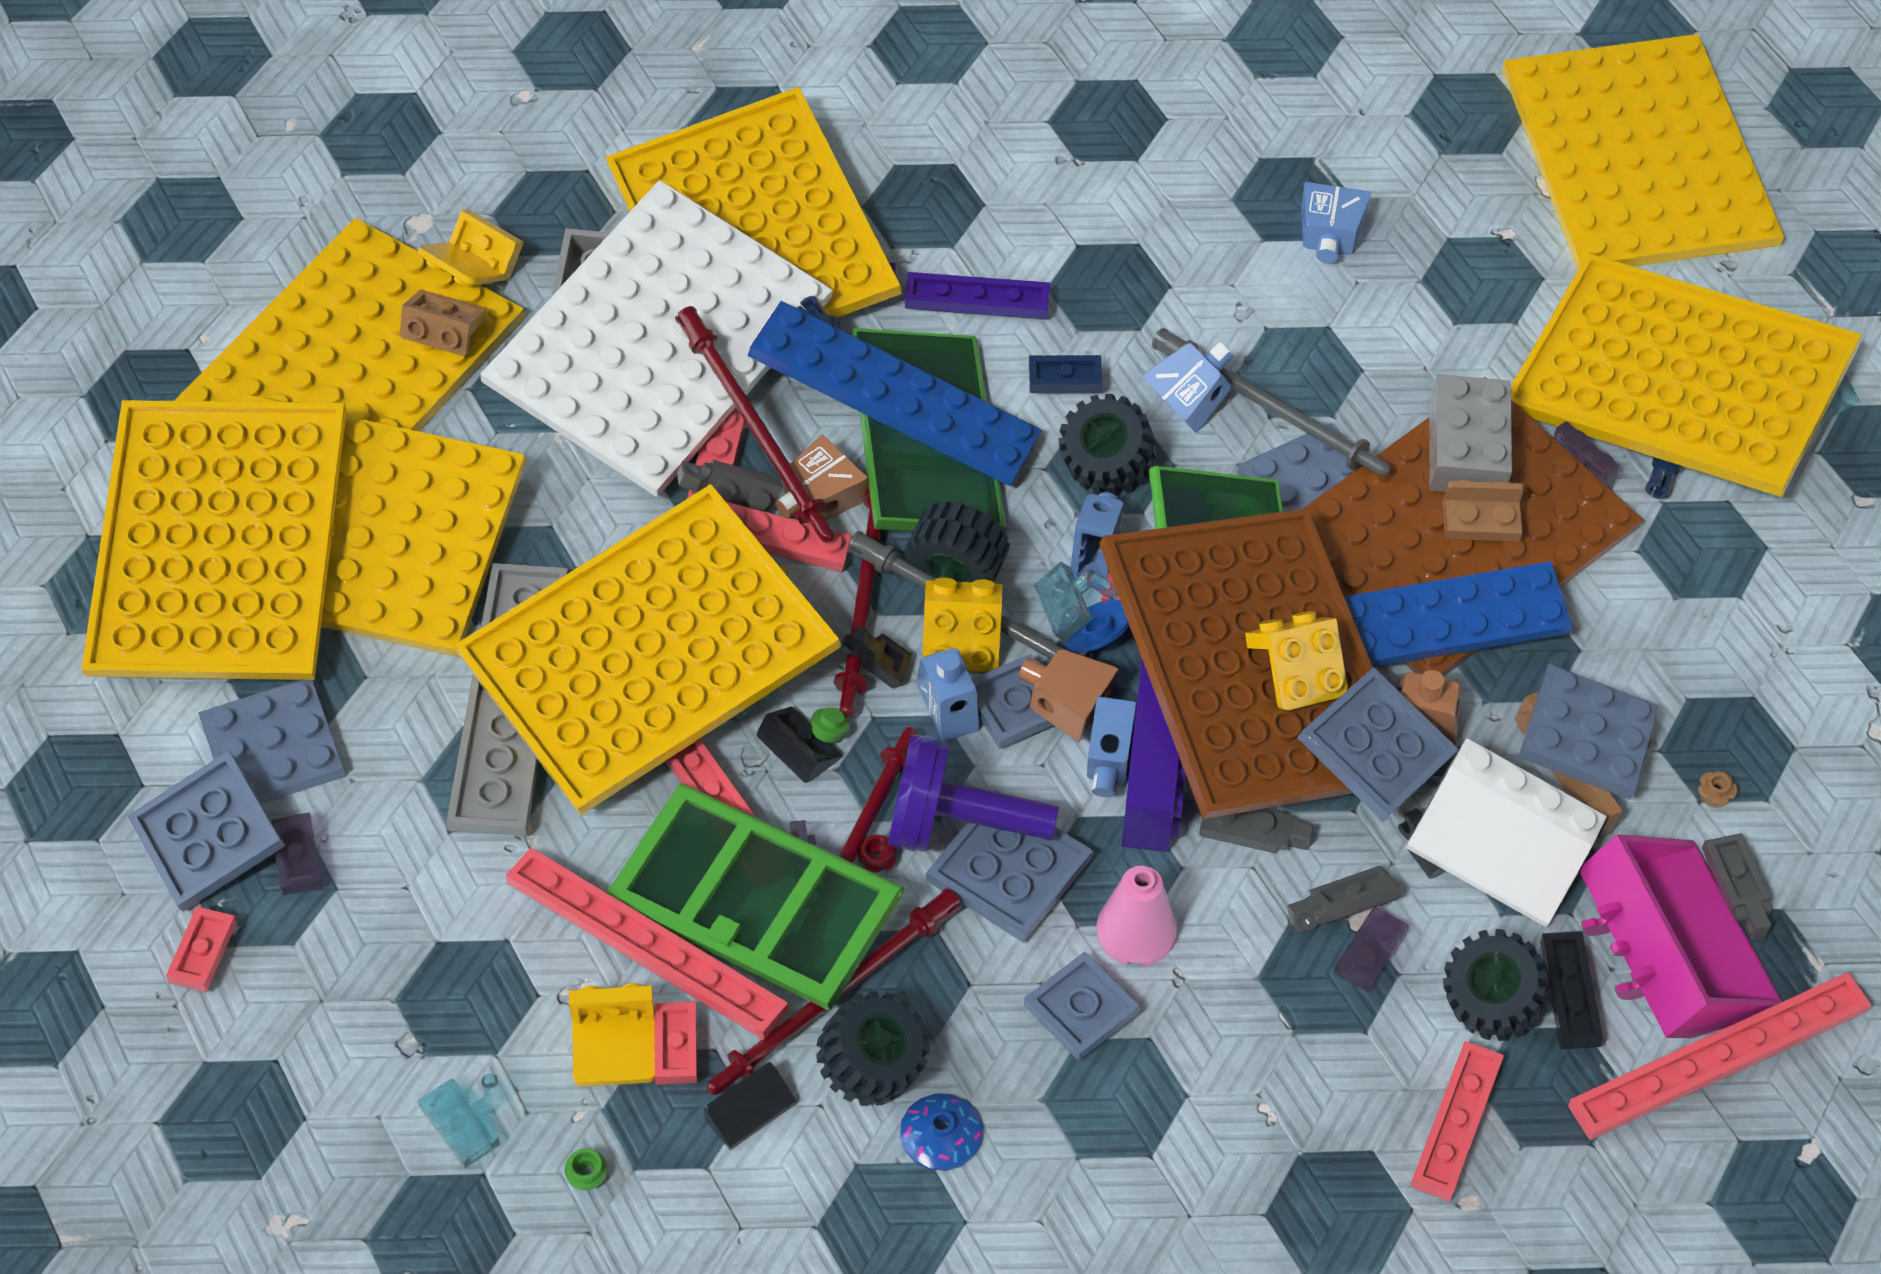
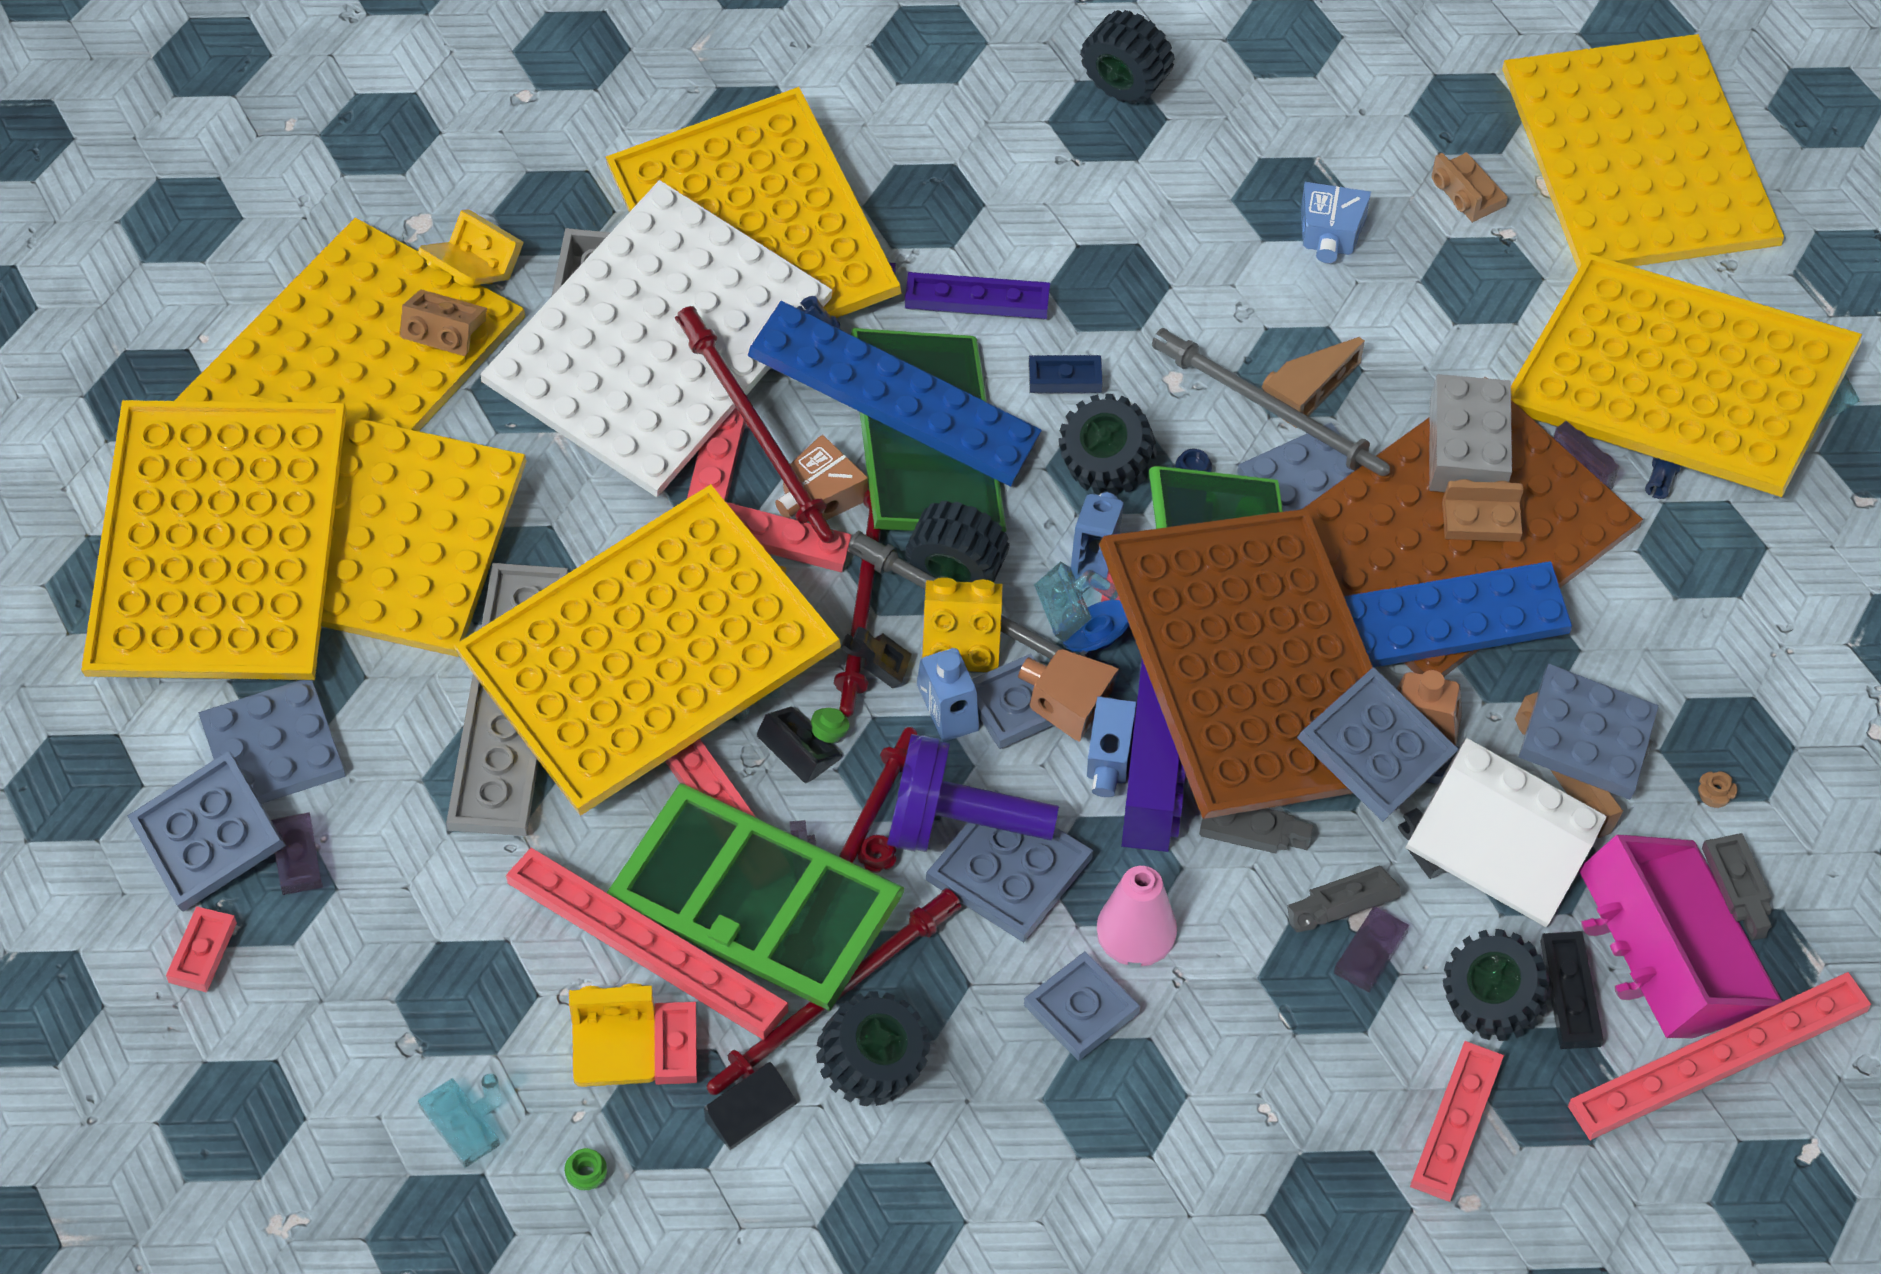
(733, 483): dark grey hinge -> none
(941, 1148): blue dish -> none
(1127, 56): none -> black wheel
(1192, 382): medium blue torso -> none
(1194, 460): none -> dark blue plate
(1302, 658): yellow bracket -> none
(1313, 377): none -> medium nougat slope
(1468, 186): none -> medium nougat bracket

